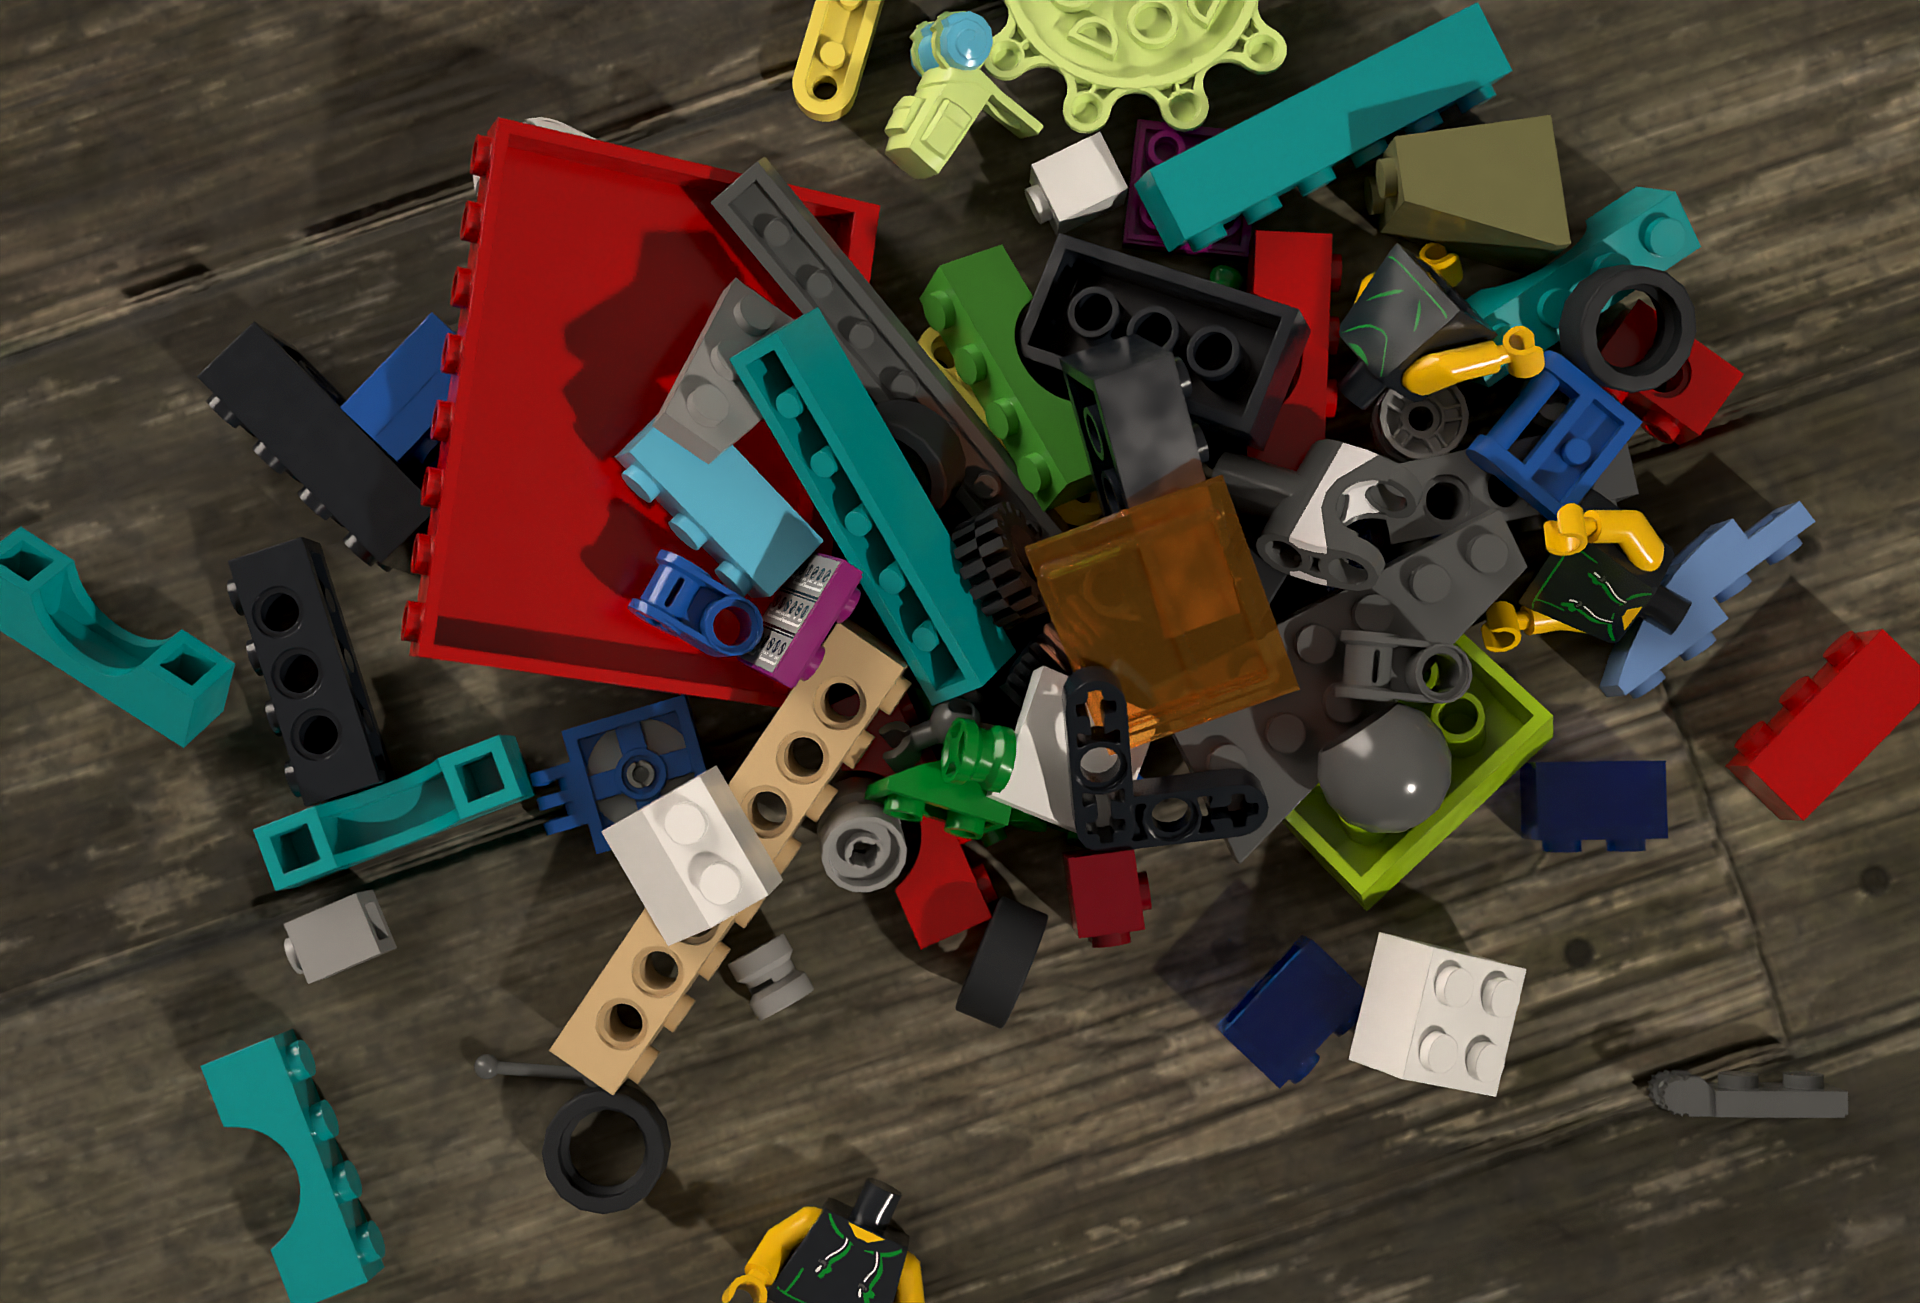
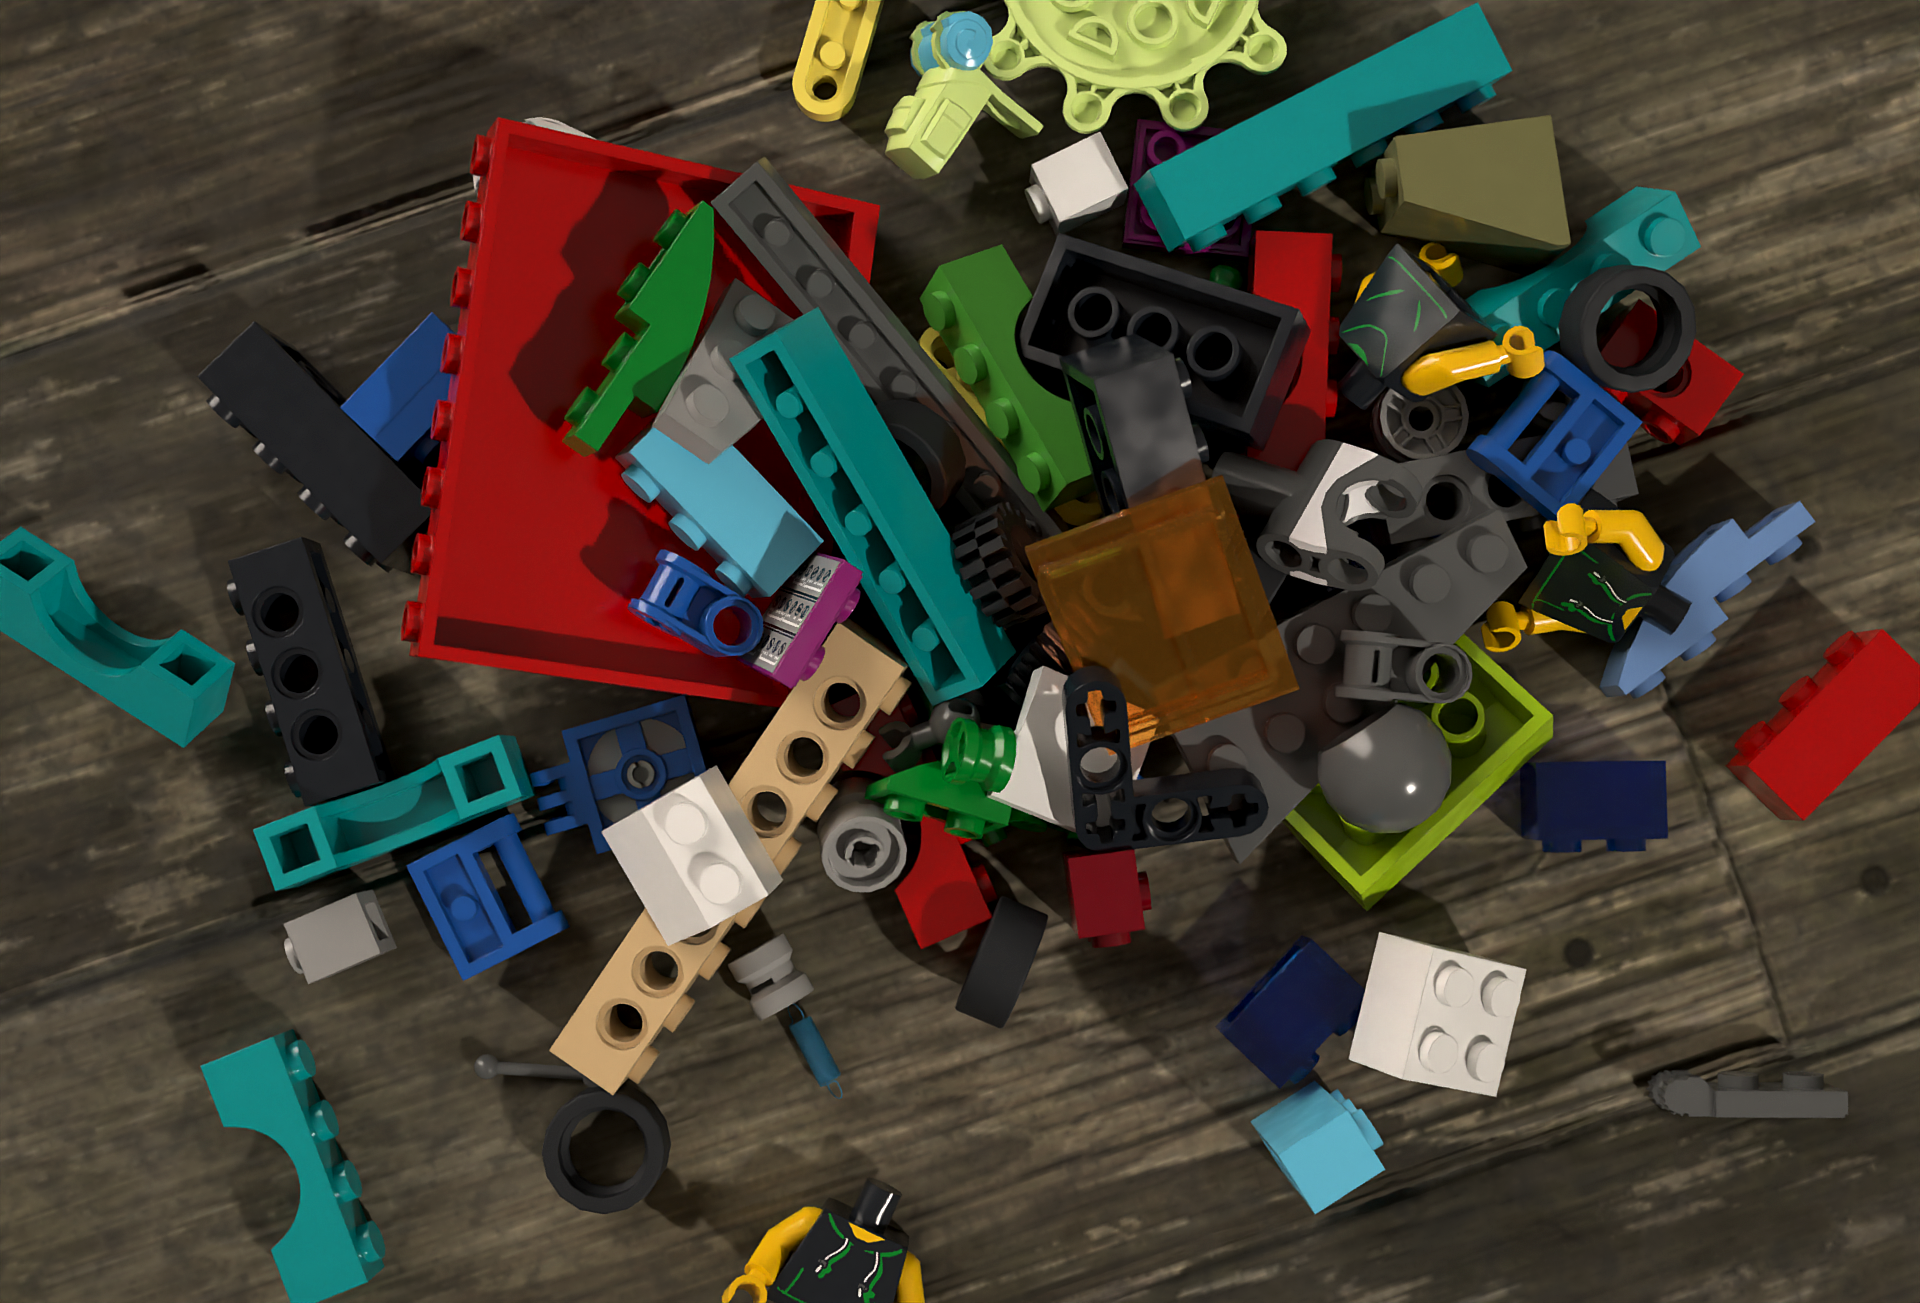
(468, 905): none -> blue plate
(664, 312): none -> green slope
(815, 1051): none -> dark azure piece
(1320, 1144): none -> medium azure brick

